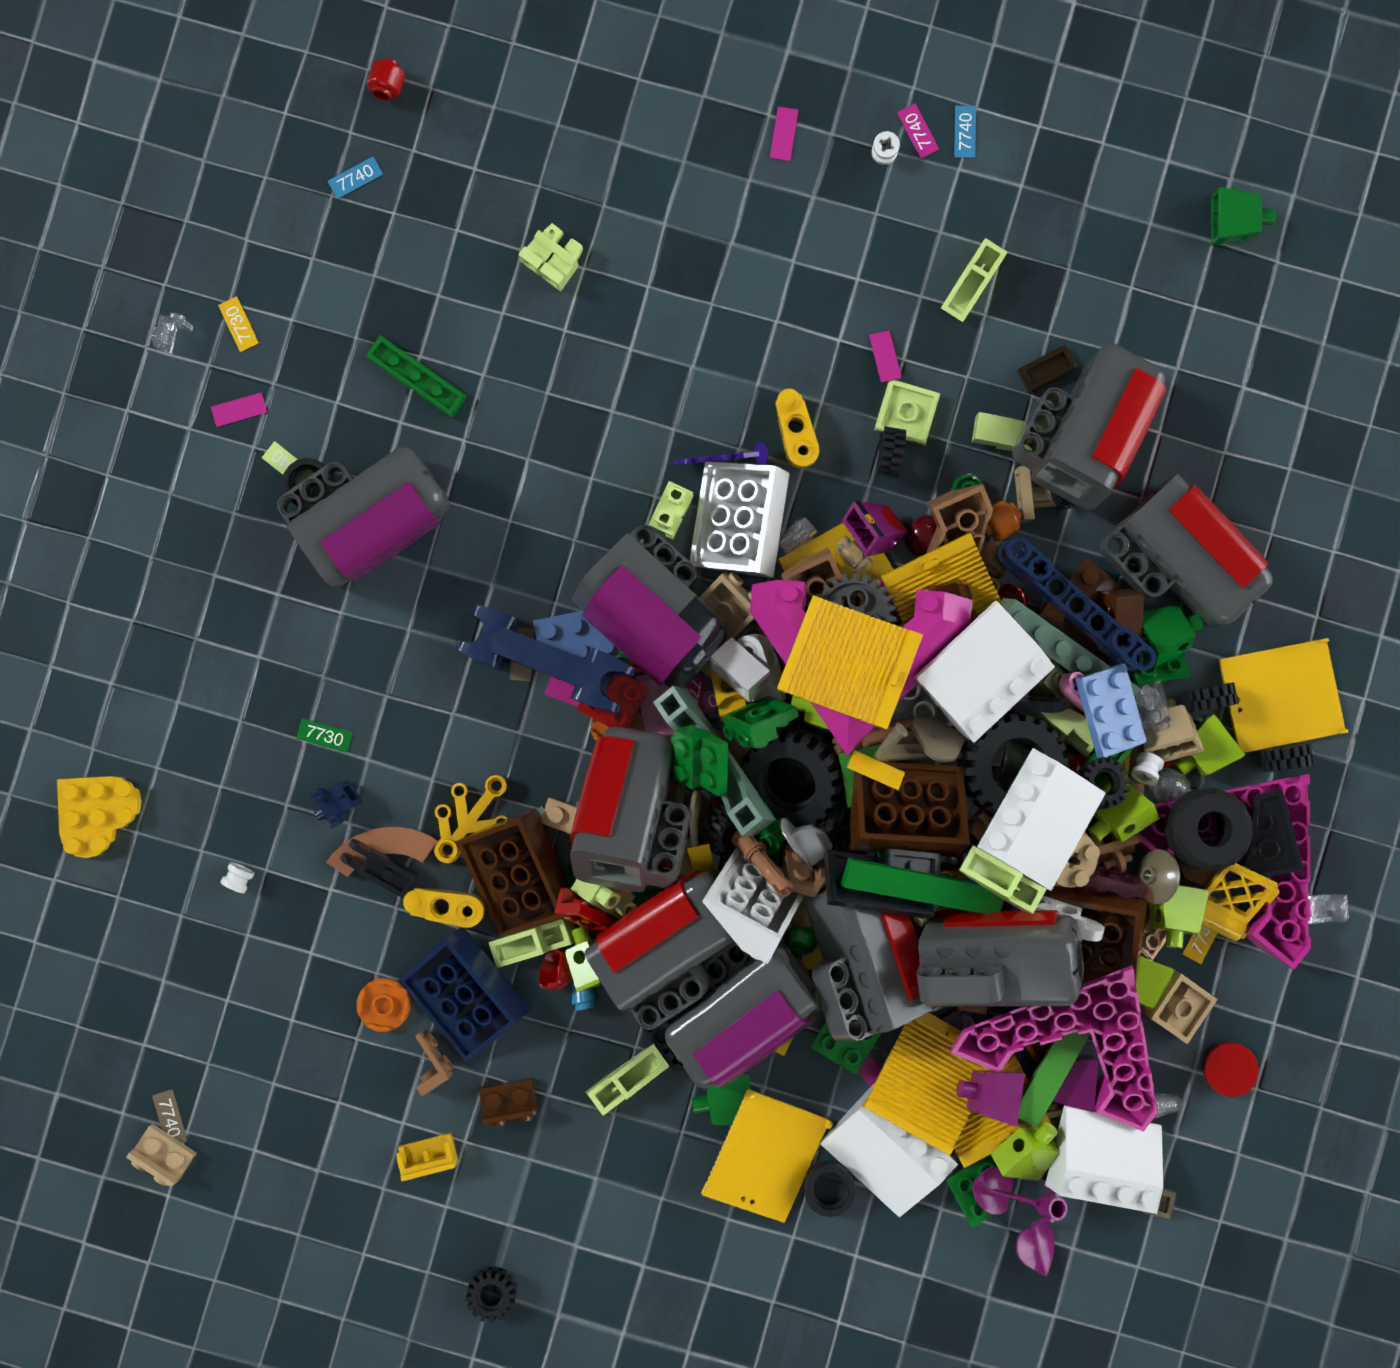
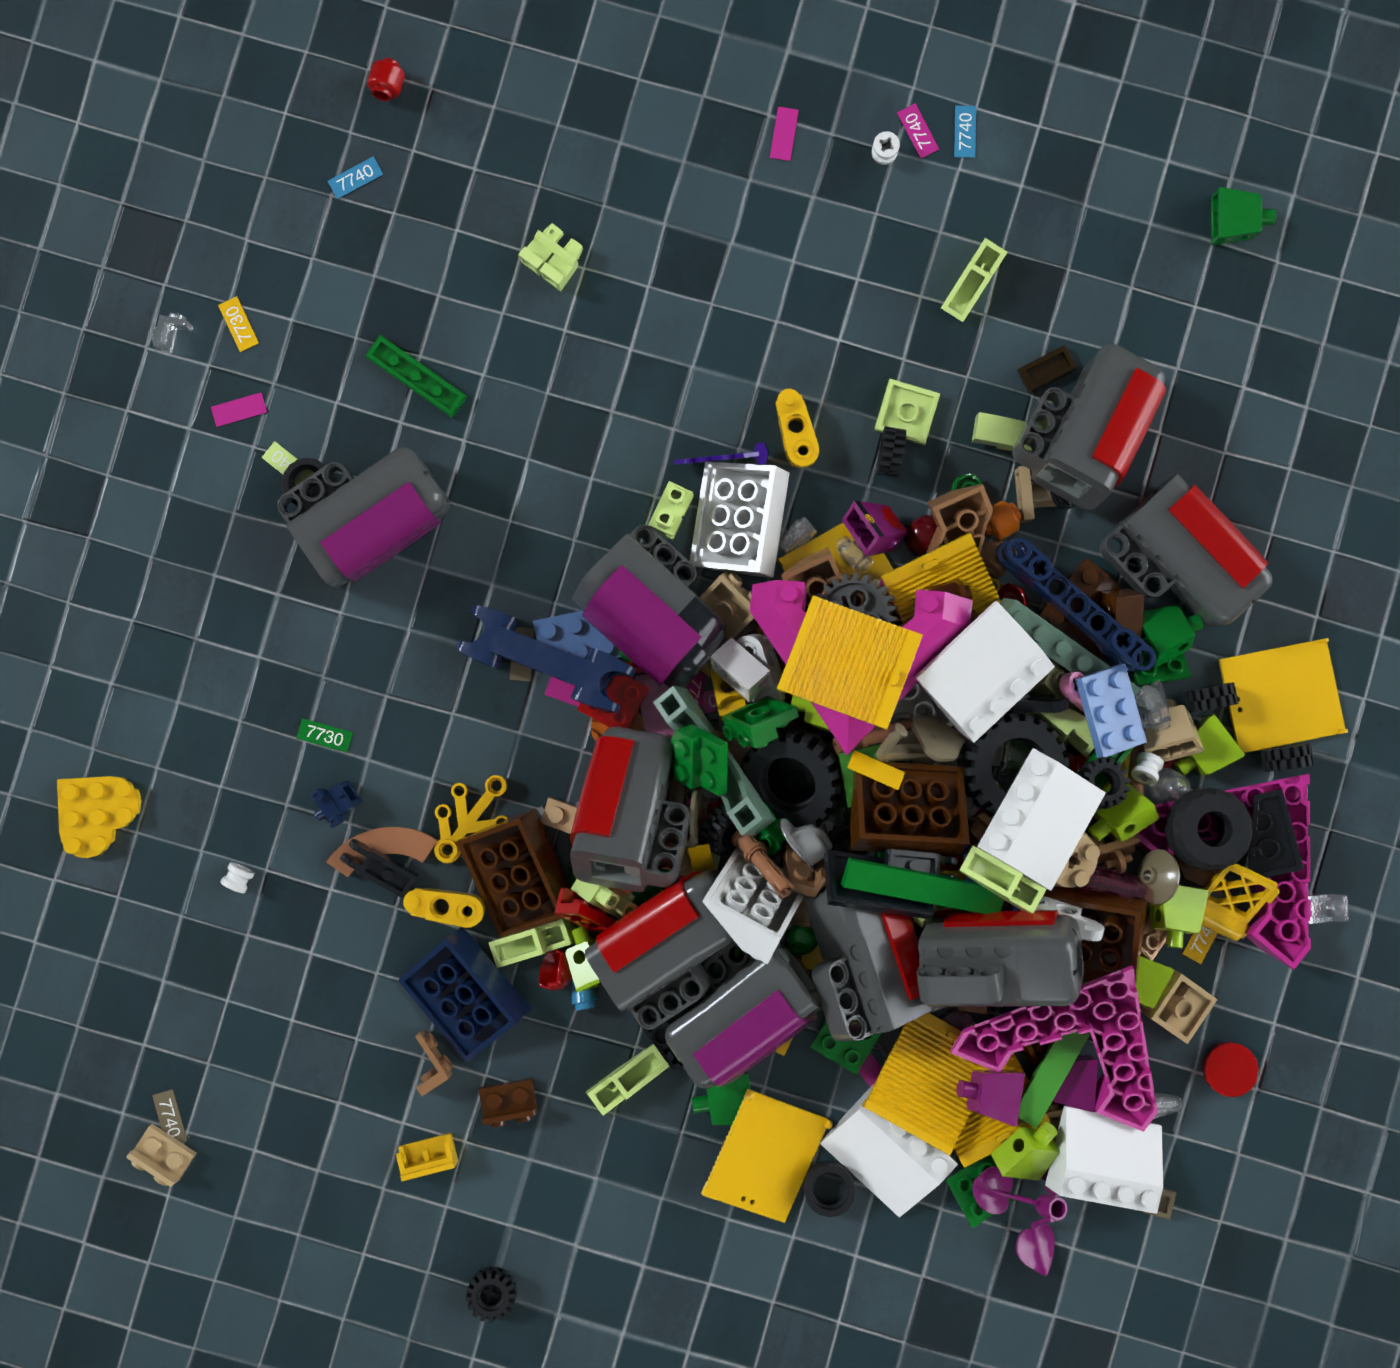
(383, 1004): orange tile -> none
(885, 356): dark pink sticker -> none

